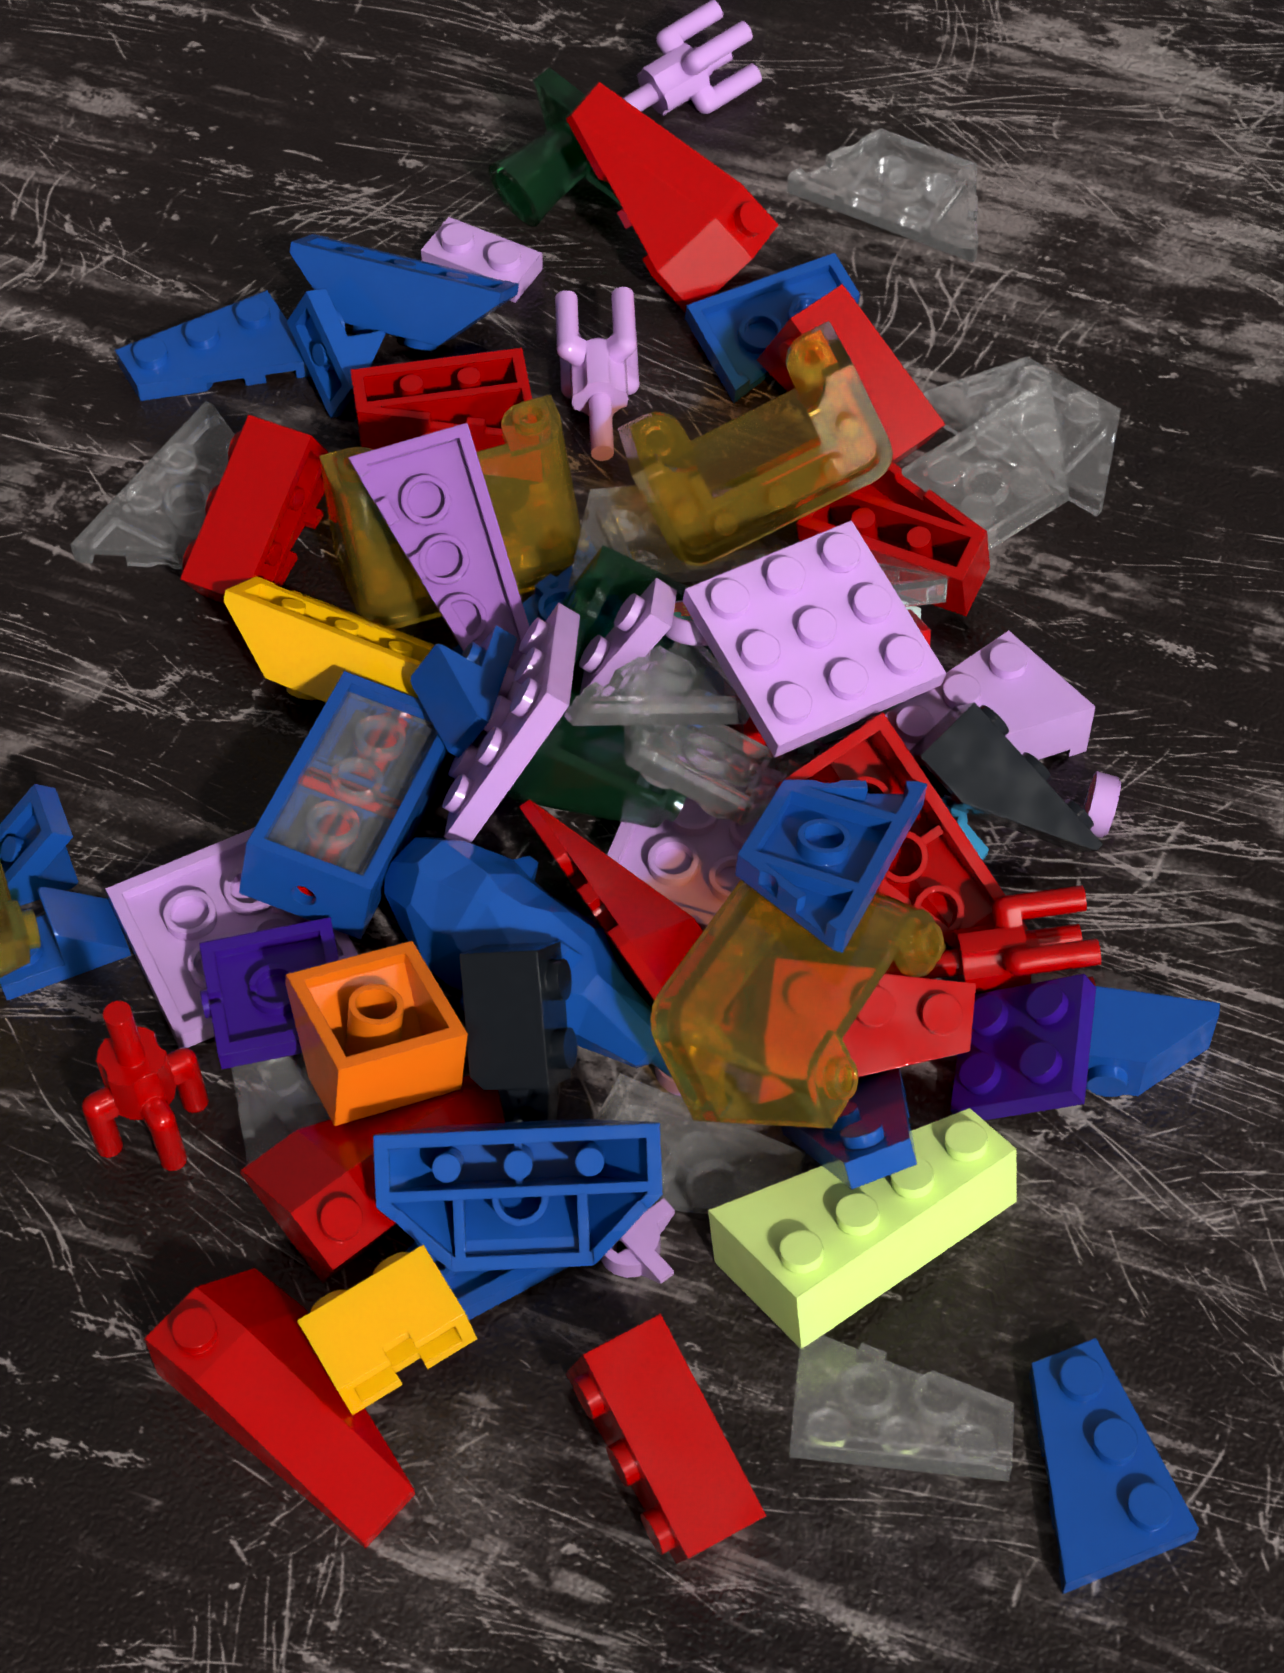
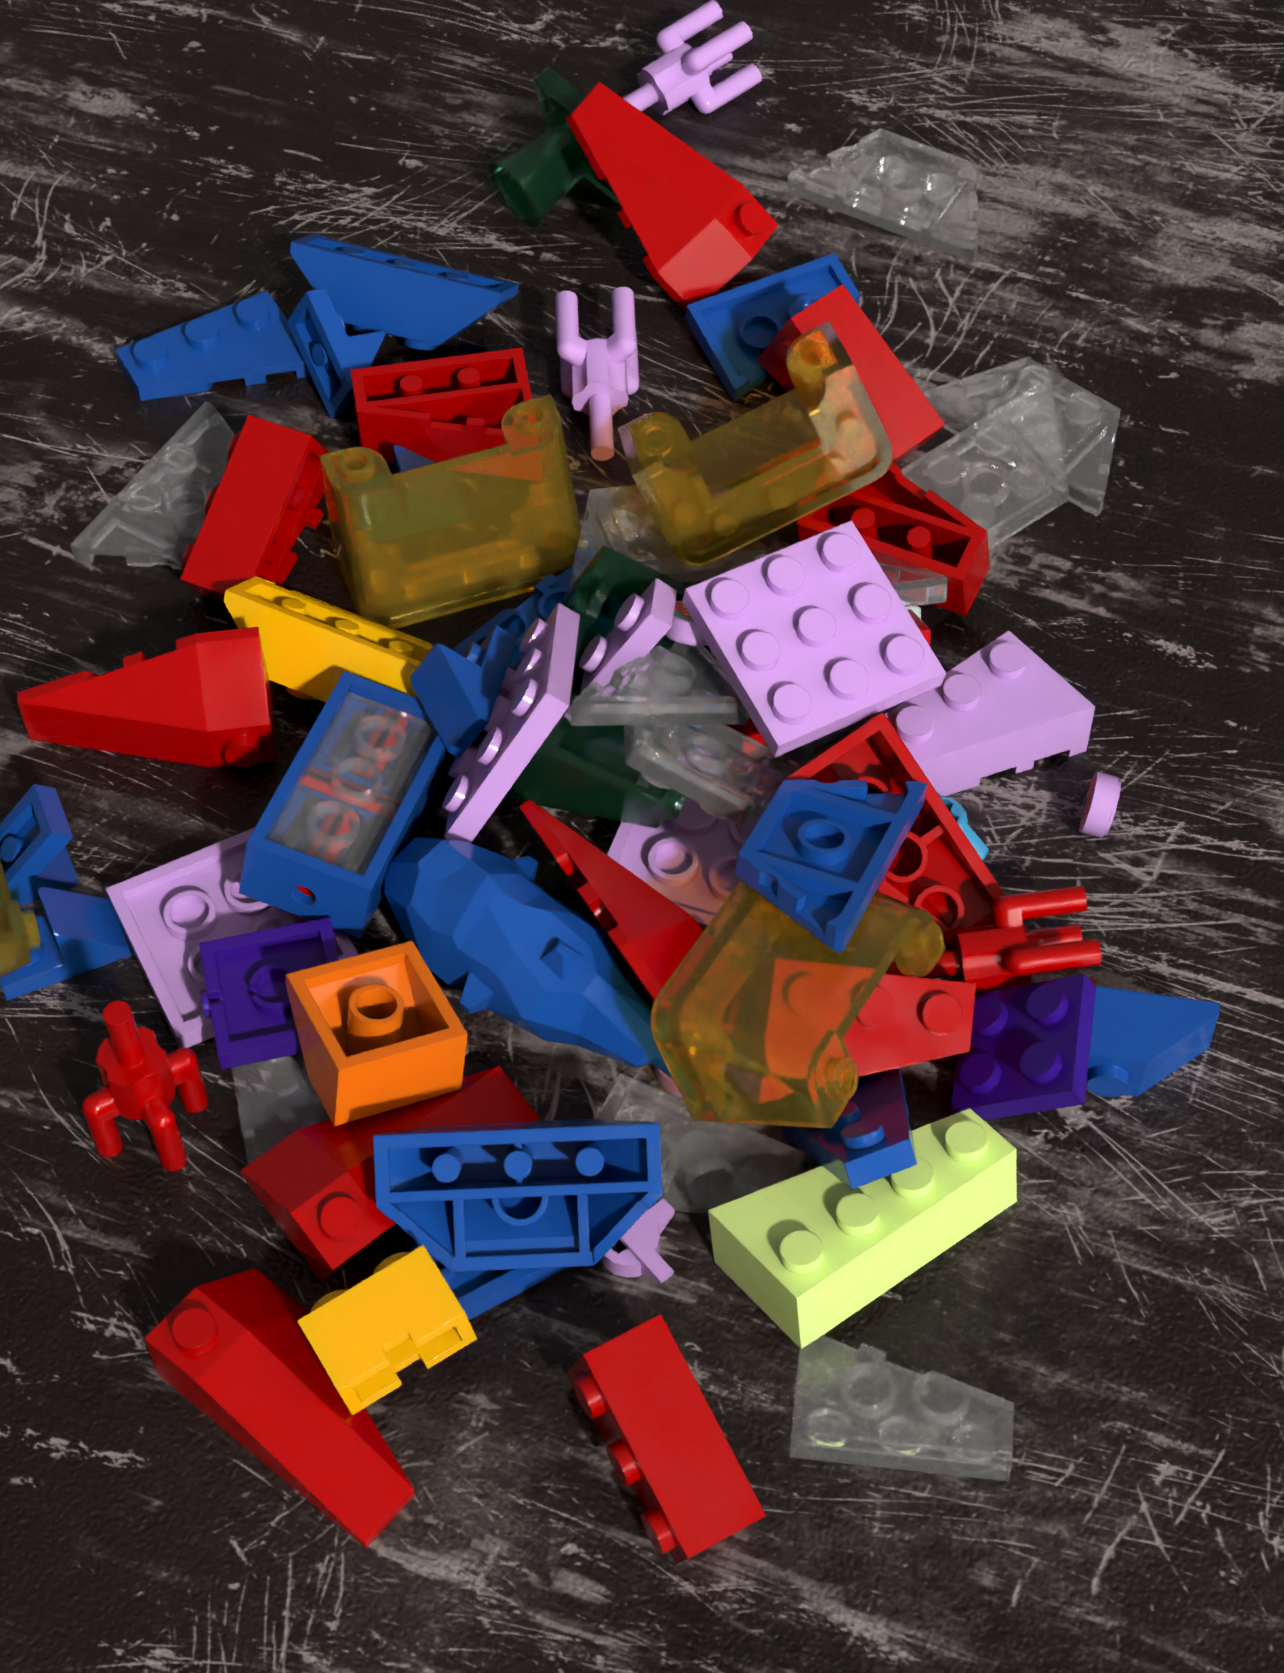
(188, 706): none -> red wedge
(448, 530): medium lavender wing -> none
(482, 253): lavender plate -> none
(519, 1025): black hinge -> none
(989, 778): black slope -> none
(1102, 1470): blue wing -> none

